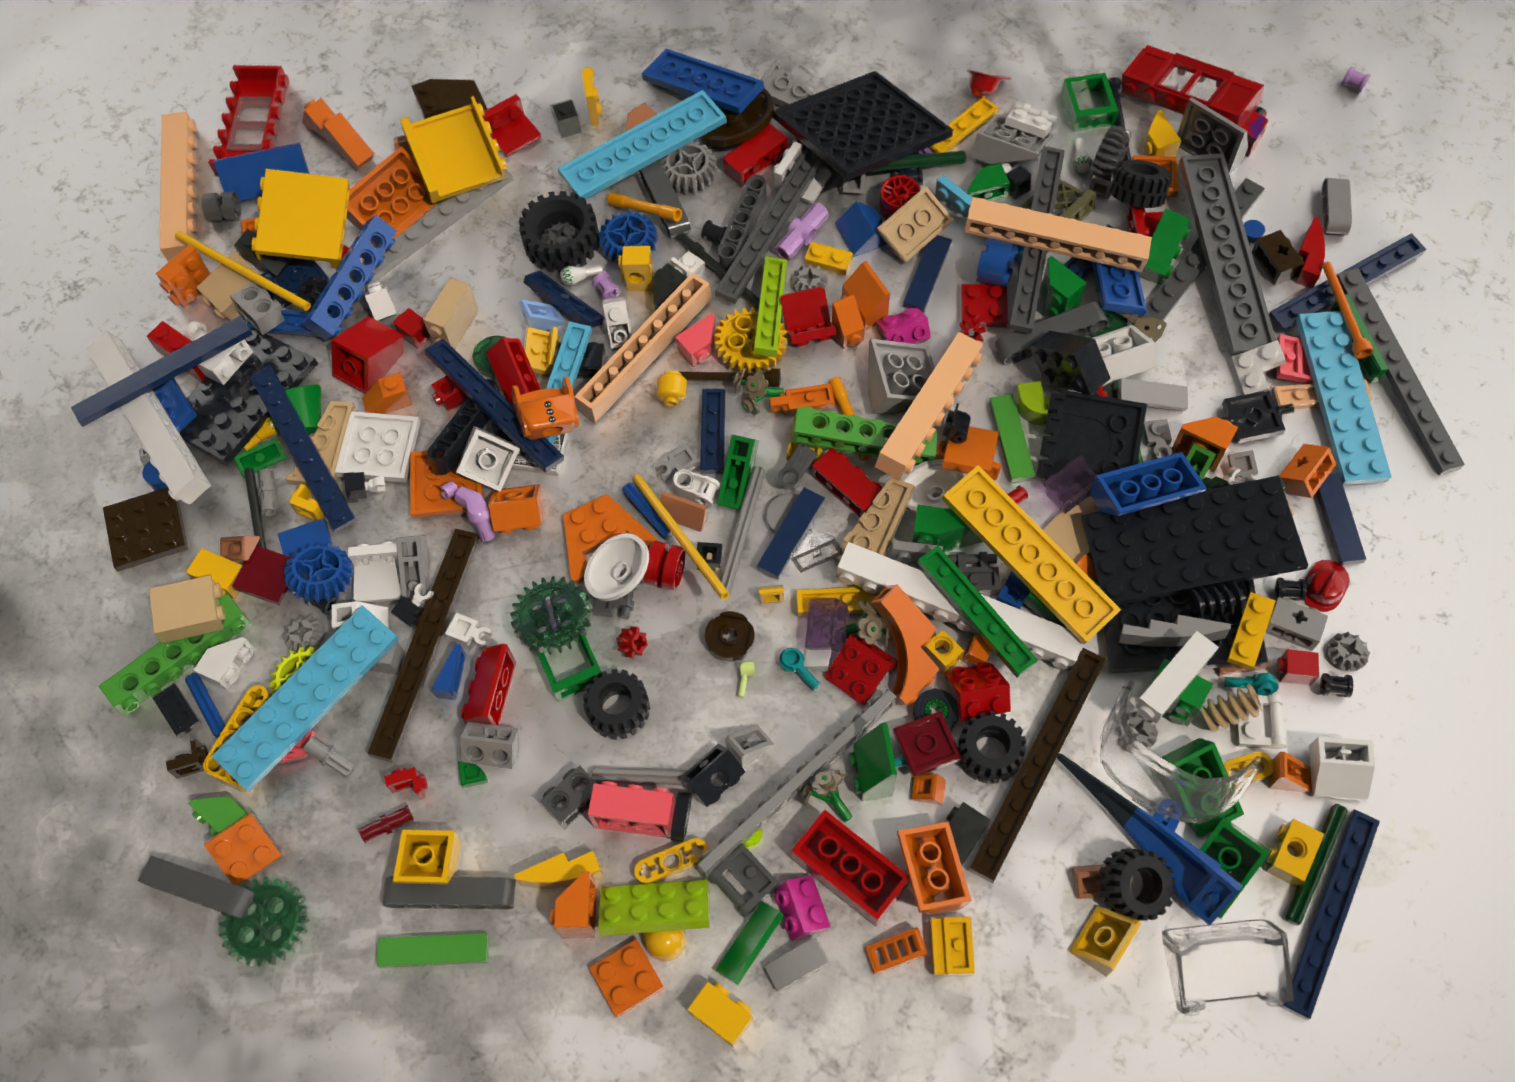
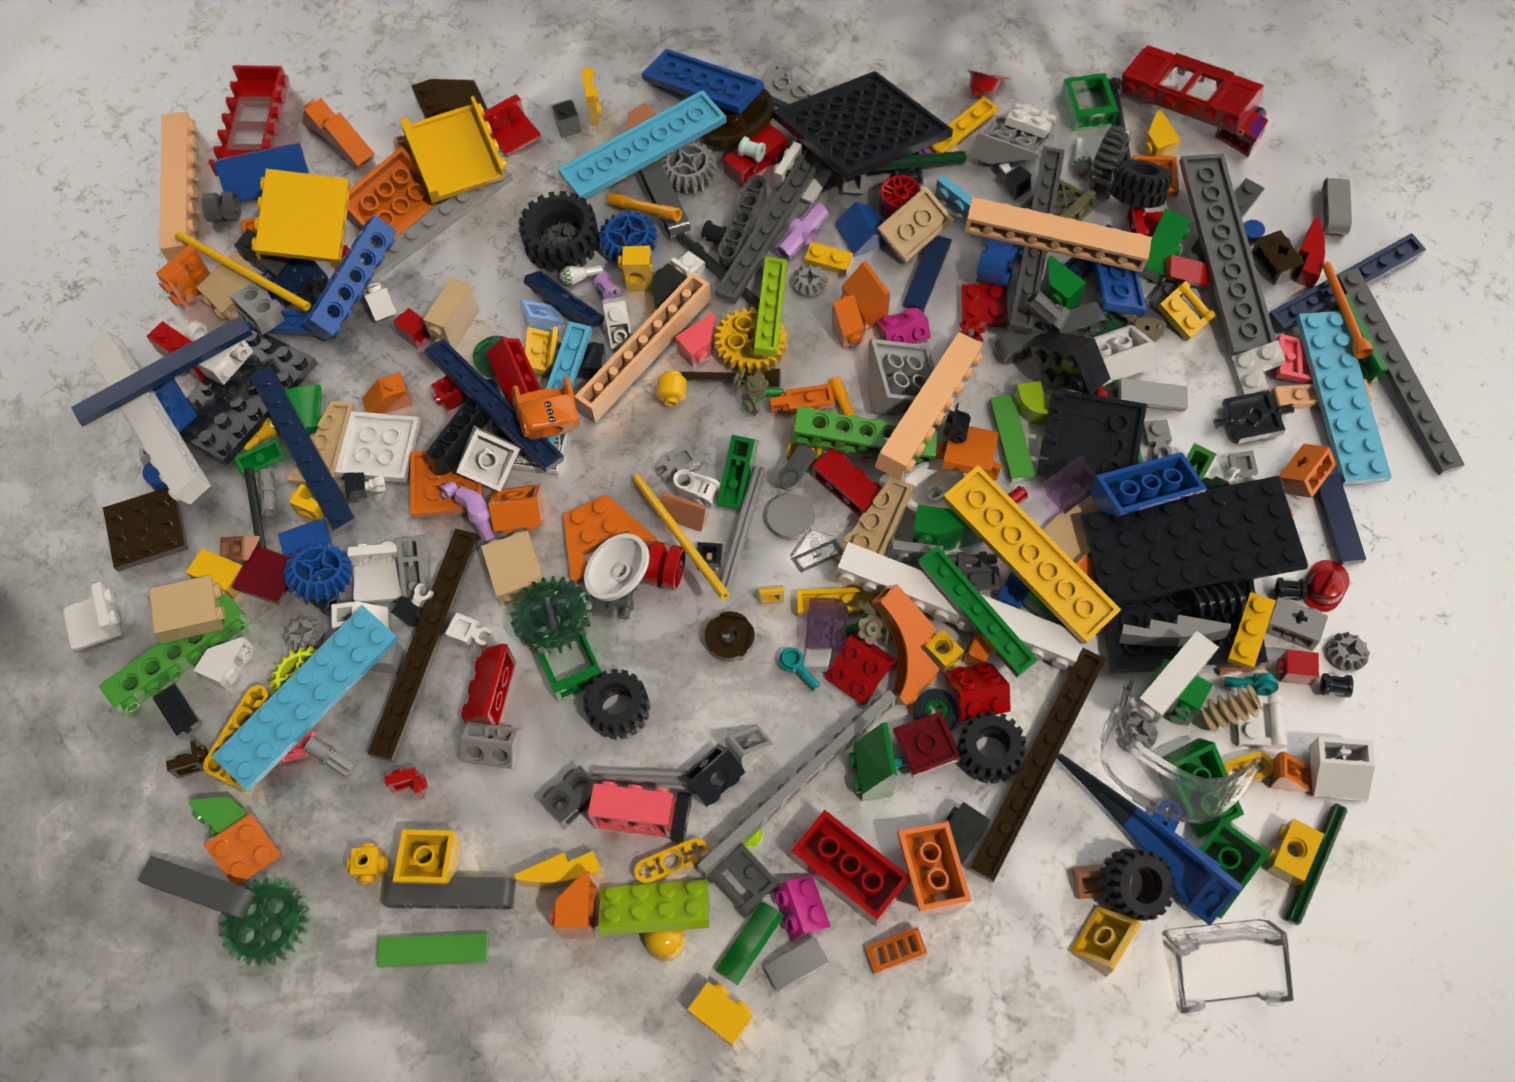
(93, 618): none -> white bracket
(205, 704): blue axle -> none
(365, 353): red slope -> none
(375, 867): none -> yellow brick
(385, 824): dark red pin -> none
(449, 679): blue slope -> none
(471, 775): green tile -> none
(512, 566): none -> tan brick
(626, 978): orange plate -> none
(631, 642): red gear -> none
(646, 509): blue axle -> none
(712, 431): dark blue tile -> none
(747, 669): yellowish green hand -> none
(751, 149): none -> light aqua bush
(790, 532): dark blue tile -> none
(807, 316): red bracket -> none
(827, 783): dark tan plant -> none
(929, 789): orange slope -> none
(952, 946): yellow plate -> none
(990, 183): green slope -> none
(1053, 316): none -> dark grey piece
(1181, 315): none -> yellow plate
(1188, 270): none -> red tile
(1209, 433): orange slope -> none
(1211, 133): light grey slope -> none
(1331, 913): dark blue tile -> none
(1355, 79): lavender bush -> none

